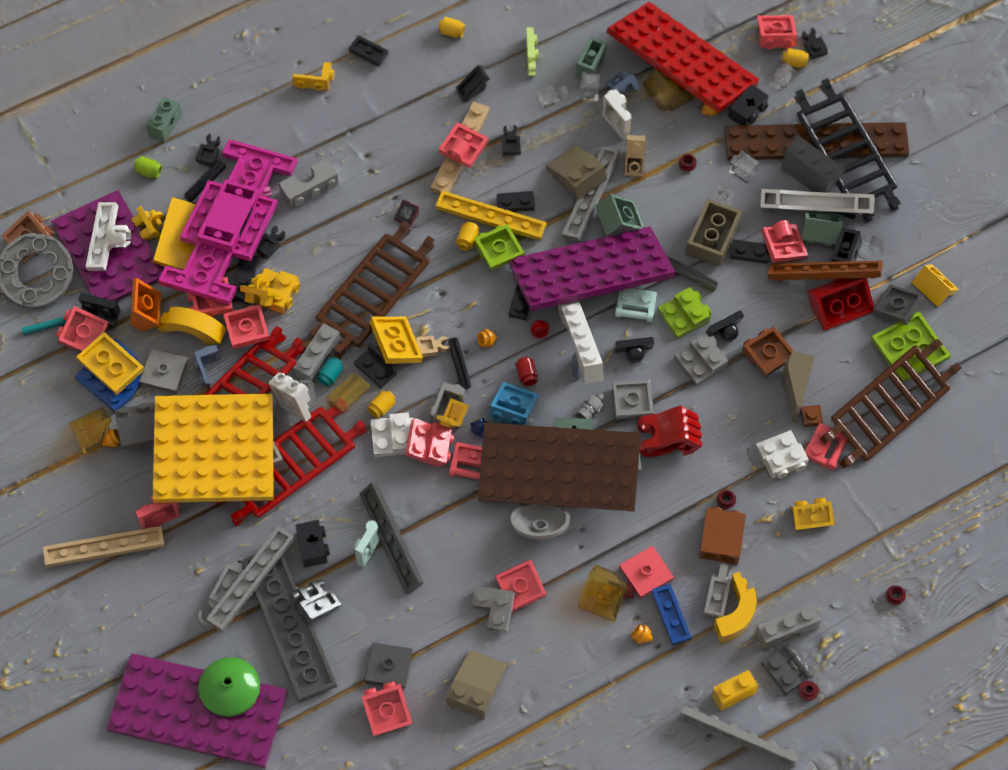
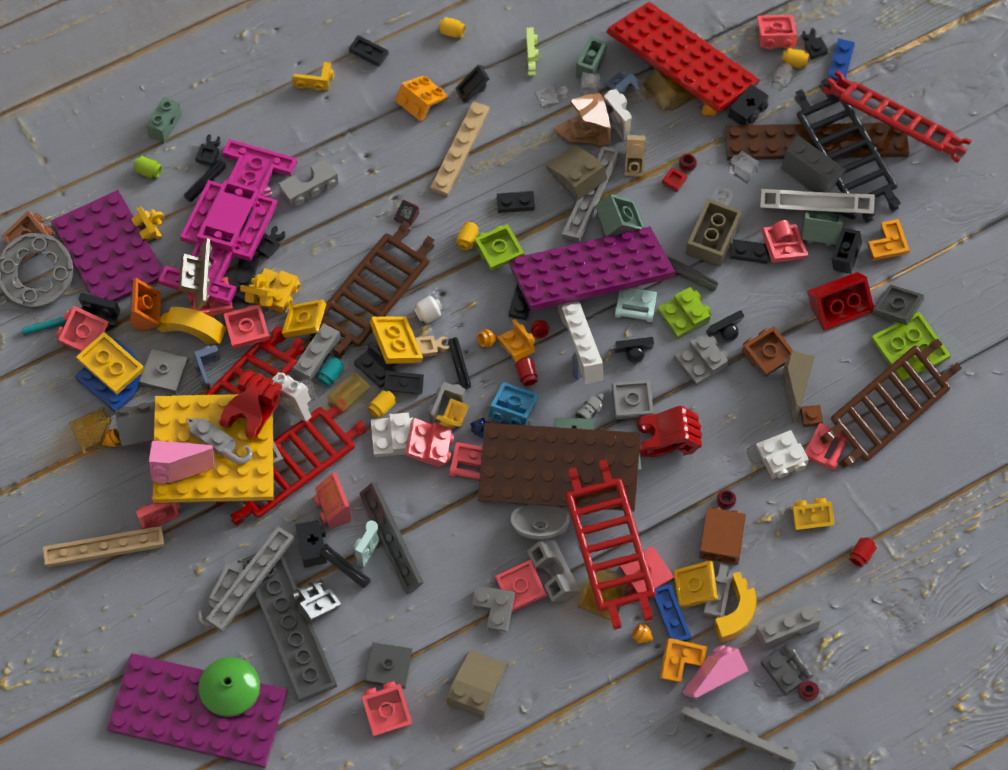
(106, 236): white plate -> none
(170, 248): yellow tile -> none
(178, 460): none -> bright pink slope
(195, 274): none -> dark tan bracket
(222, 442): none -> light grey plate
(255, 403): none -> red piece
(304, 318): none -> yellow plate
(332, 502): none -> coral slope
(345, 566): none -> black axle
(403, 382): none -> black plate
(418, 96): none -> light orange bracket
(428, 309): none -> white head
(463, 145): coral plate -> none
(490, 215): yellow plate -> none
(511, 143): black plate -> none
(517, 341): none -> light orange bracket
(547, 555): none -> light grey arch
(590, 125): none -> medium nougat piece
(591, 568): none -> red bar
(674, 179): none -> red plate
(678, 653): none -> light orange plate
(695, 584): none -> yellow plate
(716, 670): none -> bright pink slope
(734, 690): yellow brick -> none
(825, 270): dark orange plate -> none
(841, 58): none -> blue plate
(862, 552): none -> red brick
(892, 245): none -> light orange plate
(898, 590): dark red plate -> none
(934, 284): yellow panel -> none
(944, 145): none -> red bar

